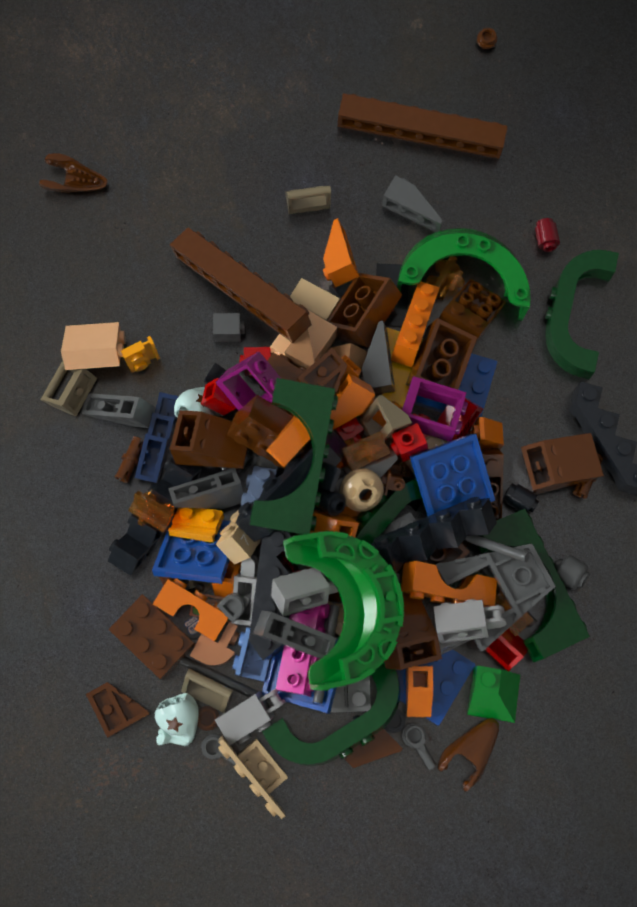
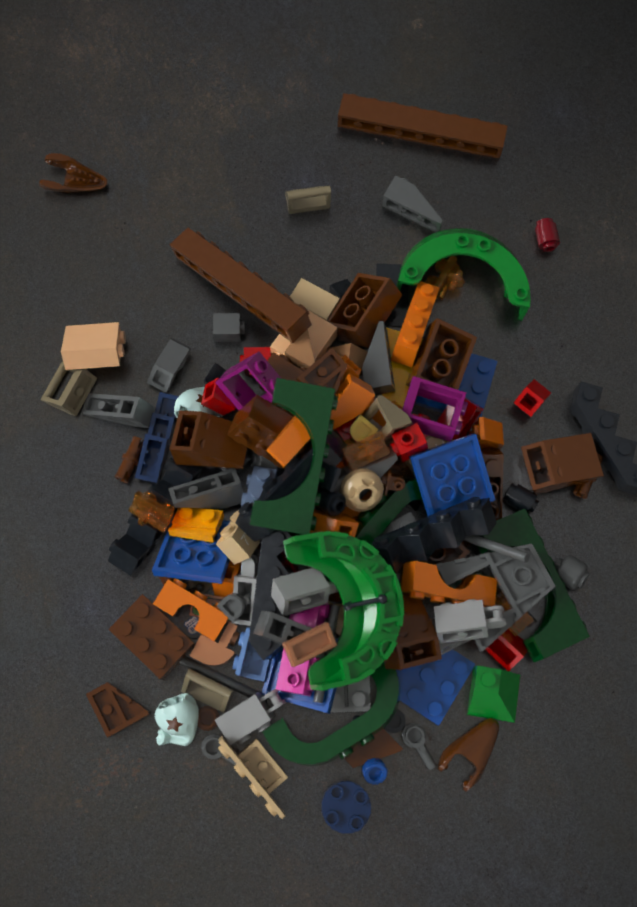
(139, 355): light orange plate -> none
(168, 364): none -> dark grey slope
(309, 644): none -> nougat tile
(339, 257): orange slope -> none
(346, 807): none -> dark blue brick
(362, 428): none -> light yellow tile
(374, 771): none -> blue tile
(382, 599): none -> black hinge
(419, 691): orange slope -> none
(473, 309): reddish brown slope -> none
(487, 38): reddish brown plate -> none
(532, 397): none -> red brick
(564, 351): dark green arch -> none

